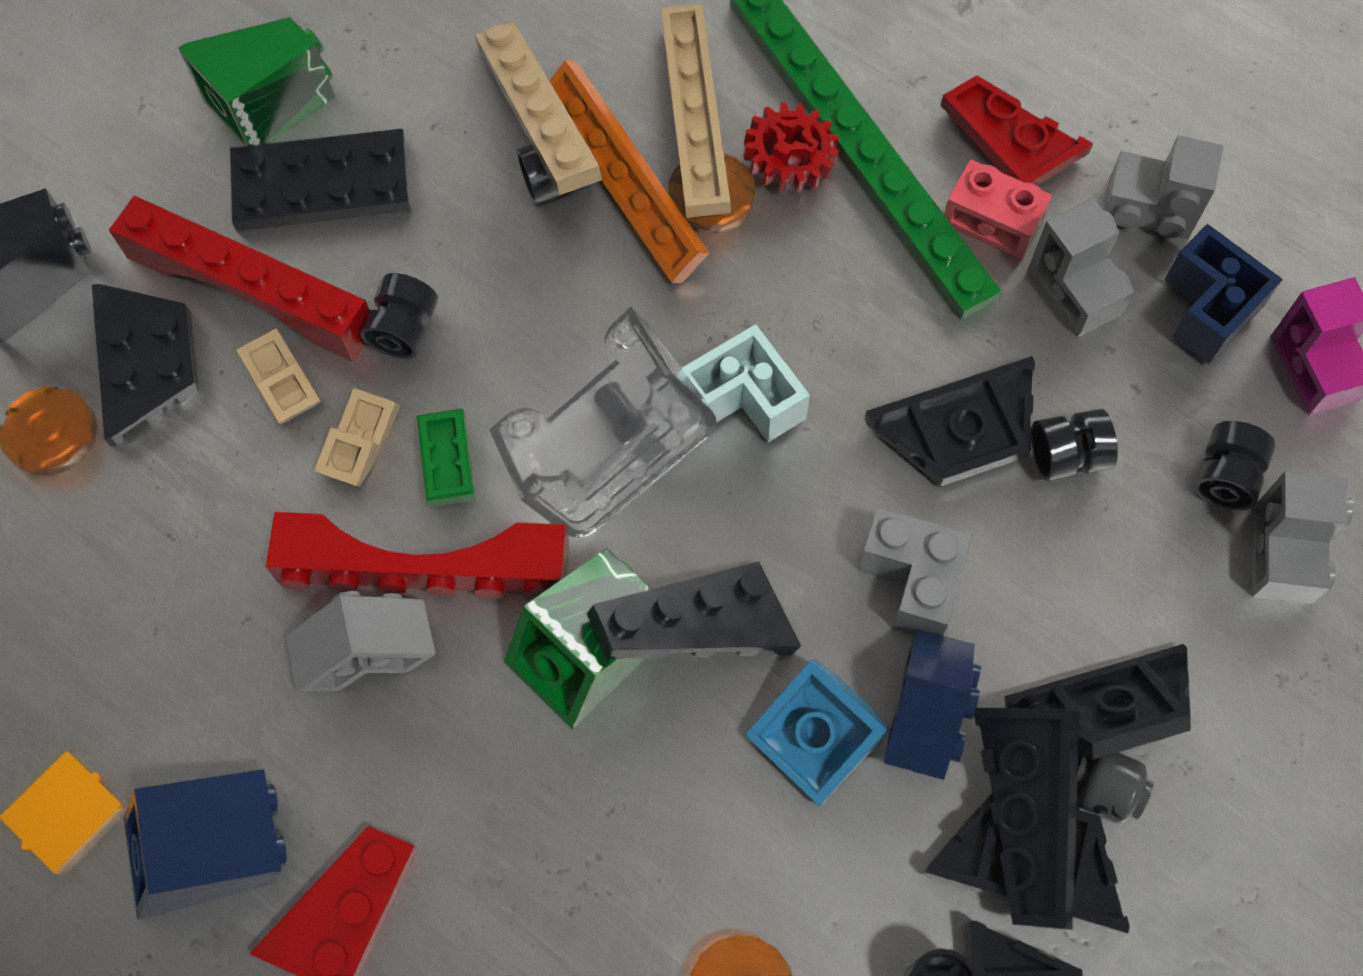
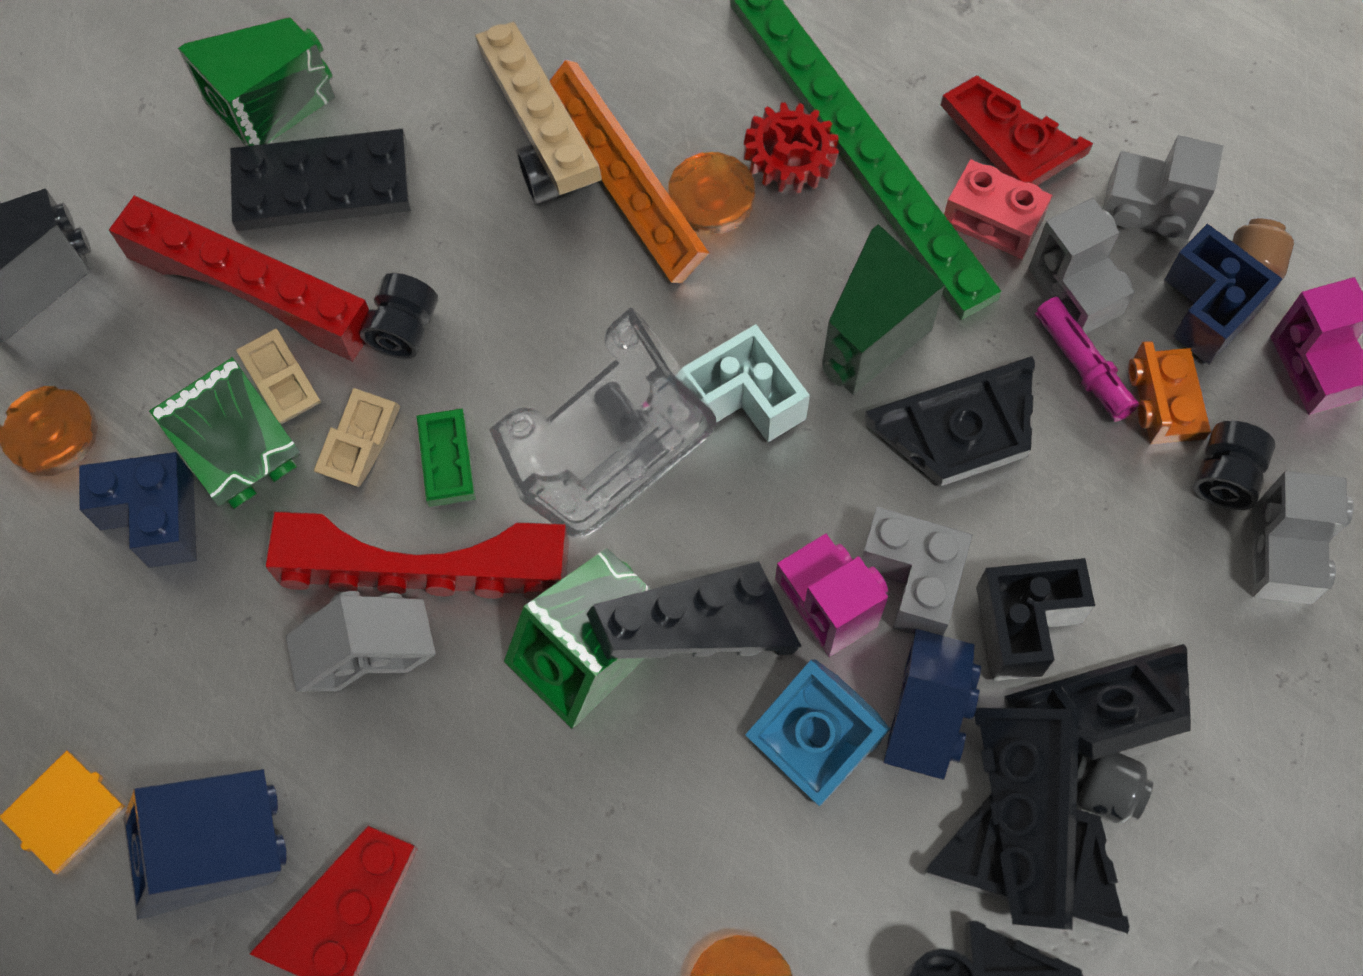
(142, 357): black wing -> none
(149, 497): none -> dark blue brick
(227, 434): none -> slope
(695, 112): tan plate -> none
(833, 593): none -> dark pink brick
(880, 313): none -> dark green slope
(1021, 605): none -> black brick
(1081, 443): black wheel -> none
(1097, 373): none -> dark pink pin
(1168, 395): none -> orange bracket
(1267, 243): none -> medium nougat head

